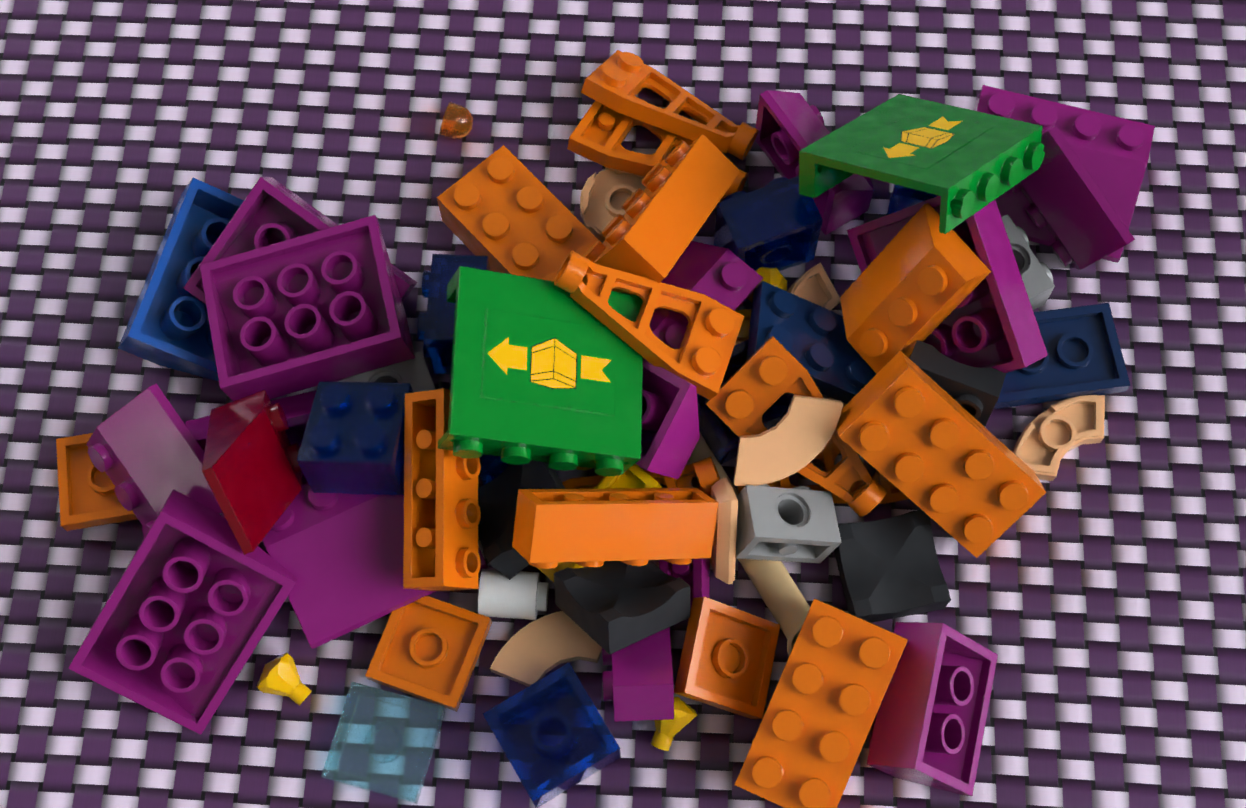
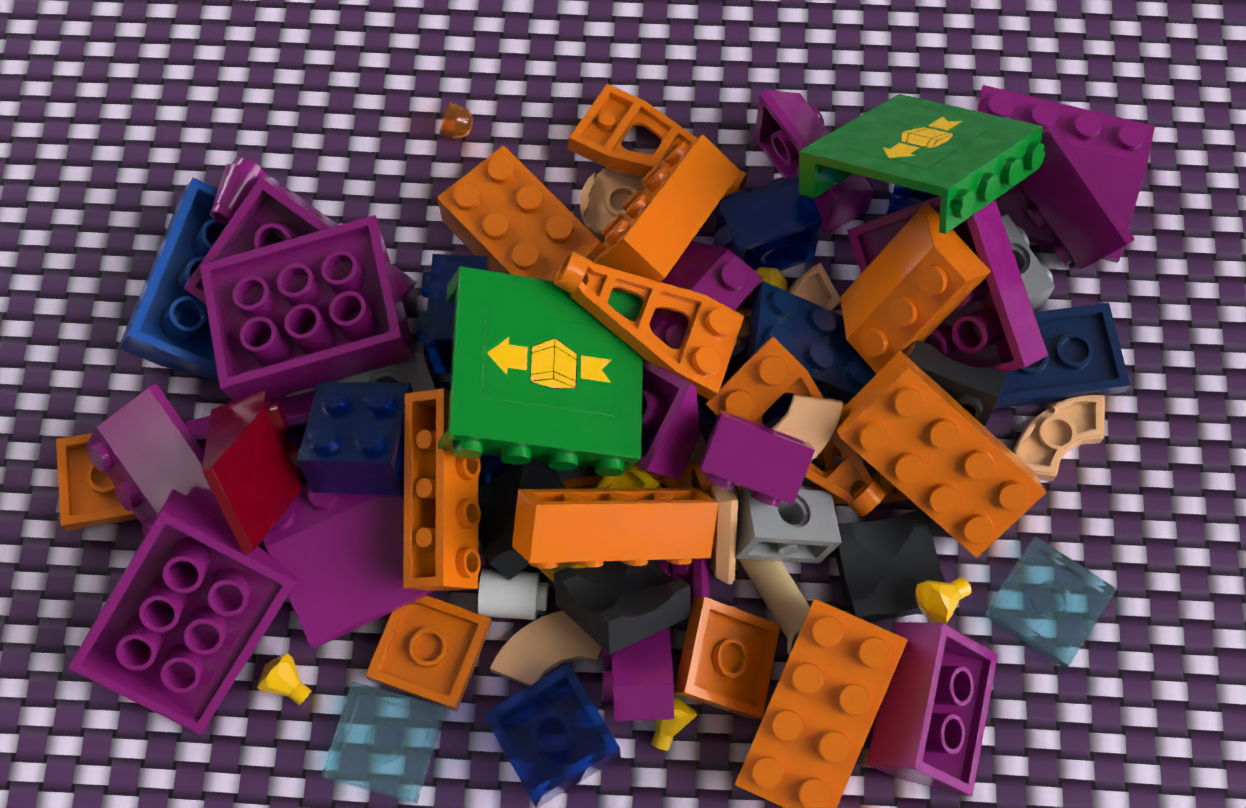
(234, 187): none -> magenta cone
(625, 75): orange plate -> none
(756, 459): none -> magenta brick
(940, 599): none -> yellow rock
(1050, 602): none -> clear light blue tile

